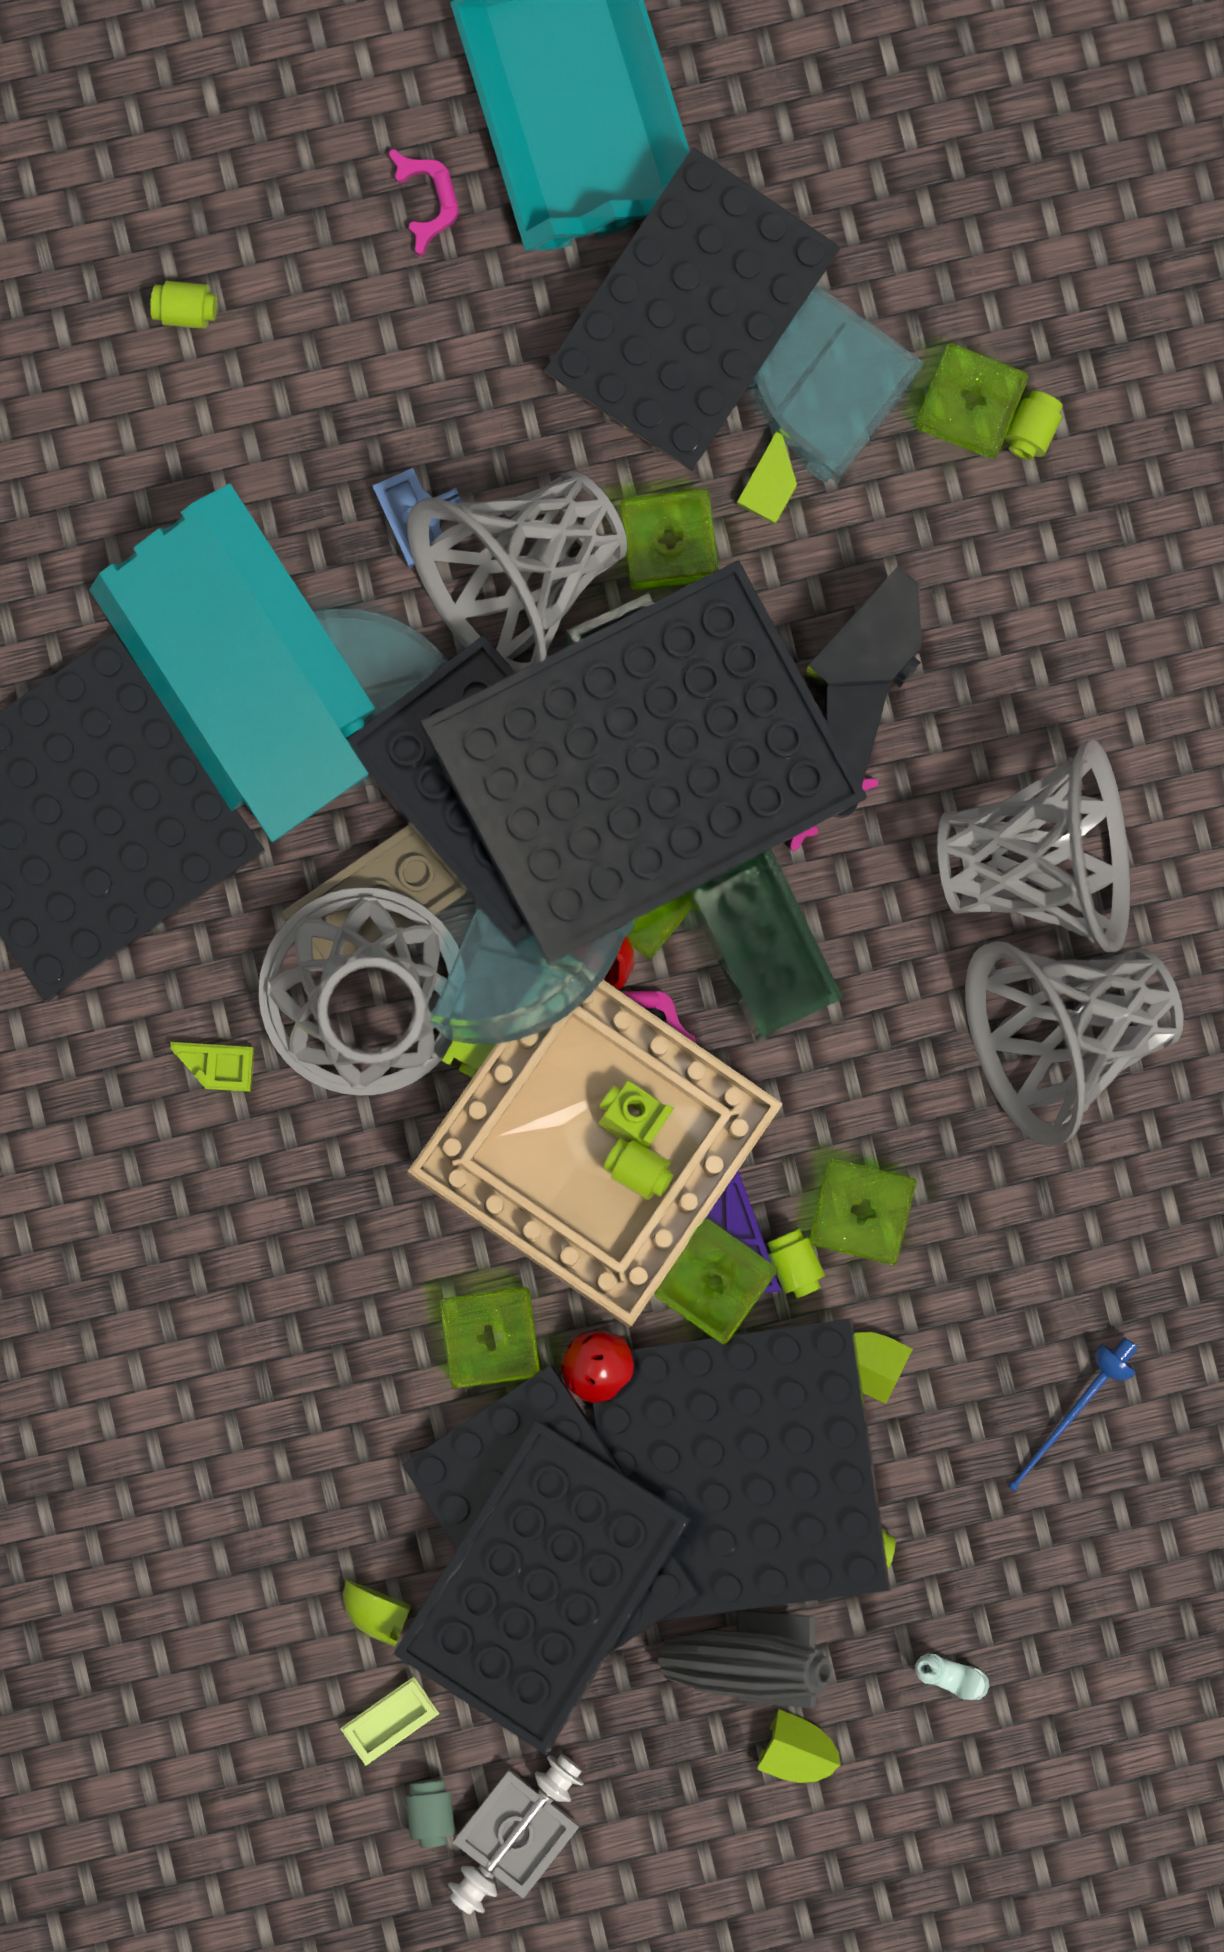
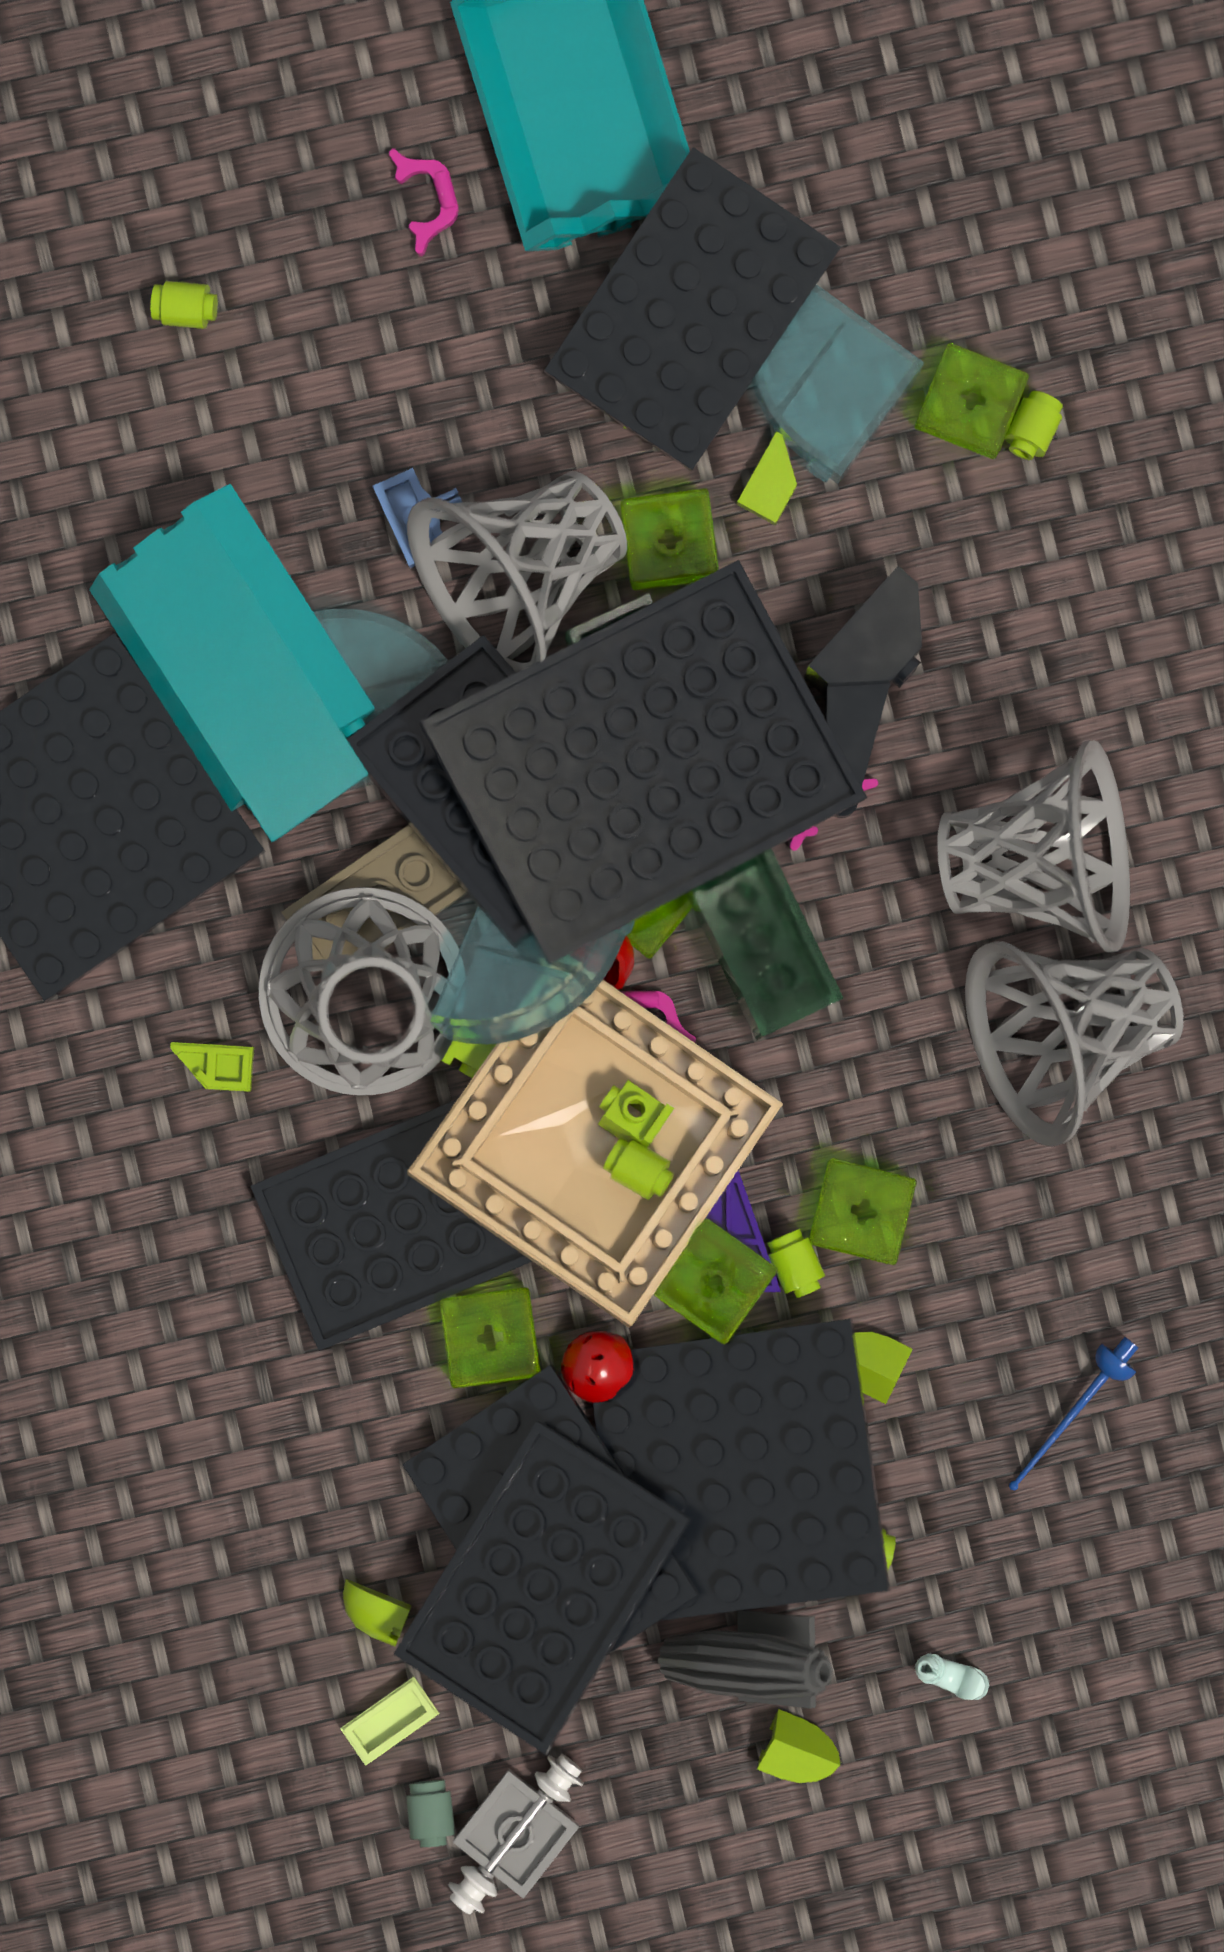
(370, 1238): none -> black plate

